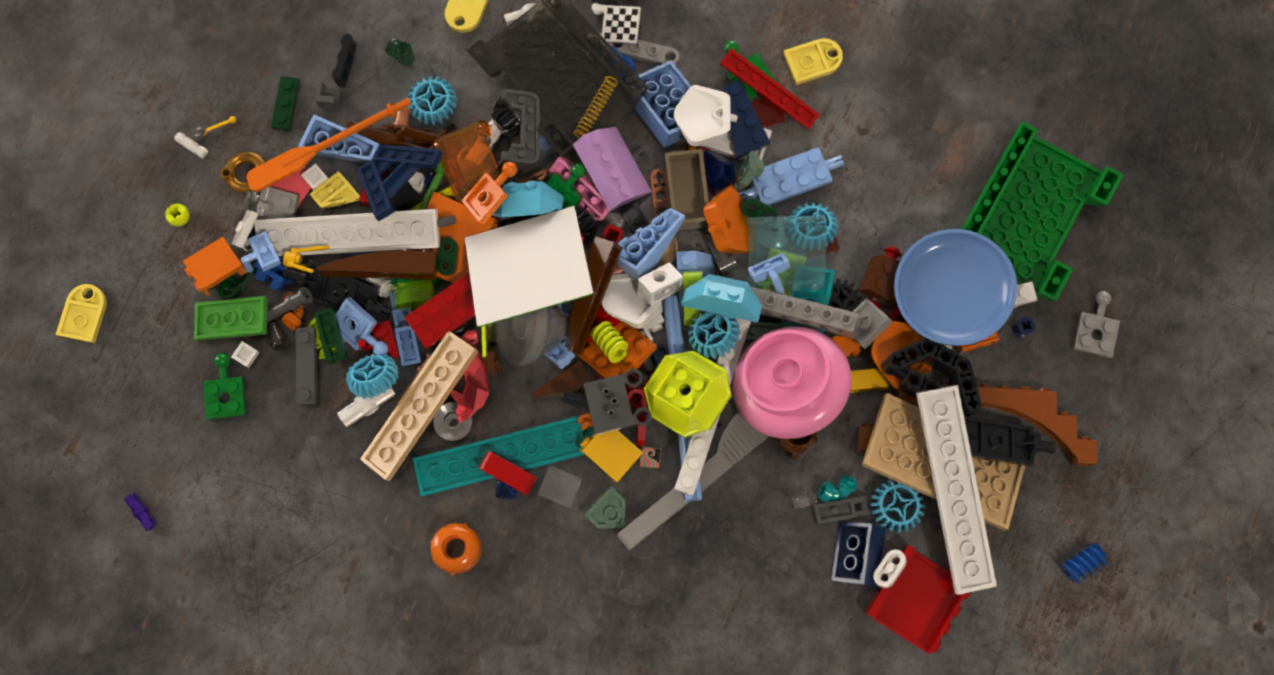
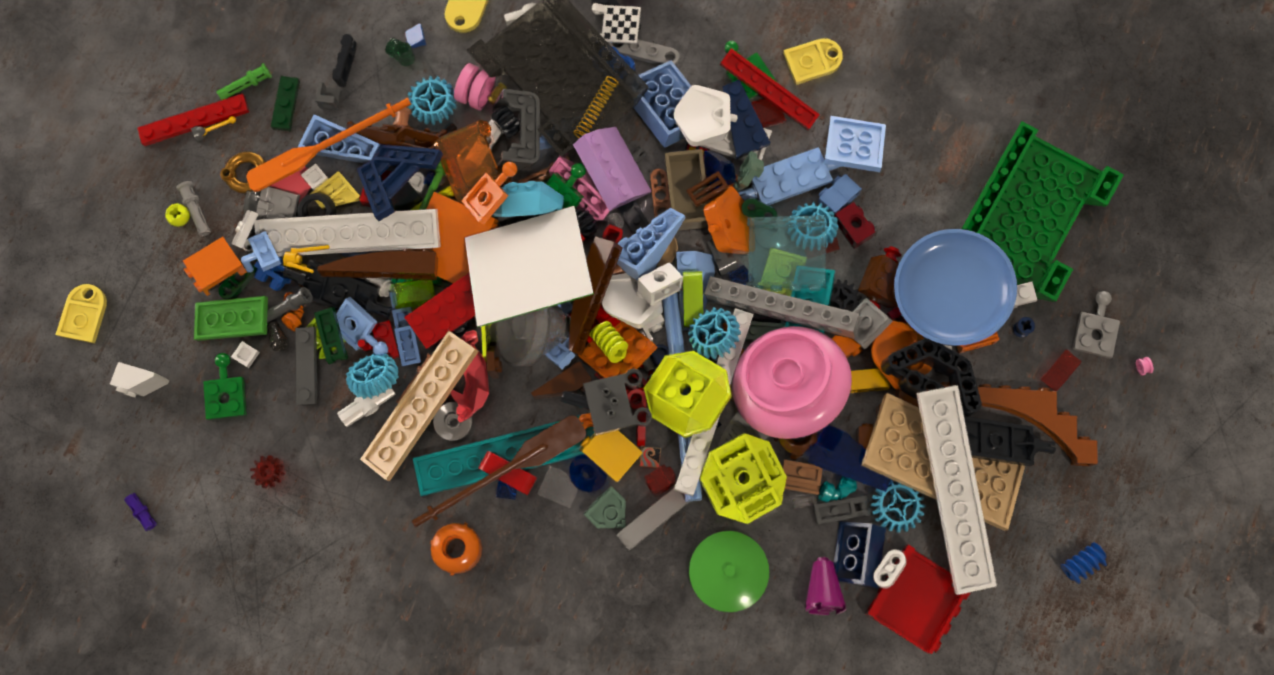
(136, 381): none -> white slope
(191, 145): white axle -> none
(191, 200): none -> light grey pin
(200, 116): none -> red plate
(252, 78): none -> bright green pin
(273, 467): none -> clear red gear
(326, 200): none -> black tyre
(415, 36): none -> slope
(447, 221): dark grey tile -> none
(449, 256): dark green plate -> none
(473, 87): none -> bright pink wheel
(495, 93): none -> light yellow piece
(532, 453): none -> reddish brown piece
(596, 475): none -> clear blue dish
(660, 480): none -> clear red brick
(711, 195): none -> reddish brown tile
(723, 297): medium azure wedge -> none
(729, 571): none -> bright green dish
(740, 275): none -> clear blue tile
(762, 484): none -> neon yellow piece
(770, 268): light blue plate -> none
(802, 477): none -> medium nougat plate
(824, 589): none -> magenta cone
(840, 194): none -> medium blue brick
(844, 456): none -> clear blue wedge
(854, 235): none -> dark red brick
(855, 144): none -> light blue plate
(1061, 370): none -> clear red slope
(1144, 366): none -> bright pink bush

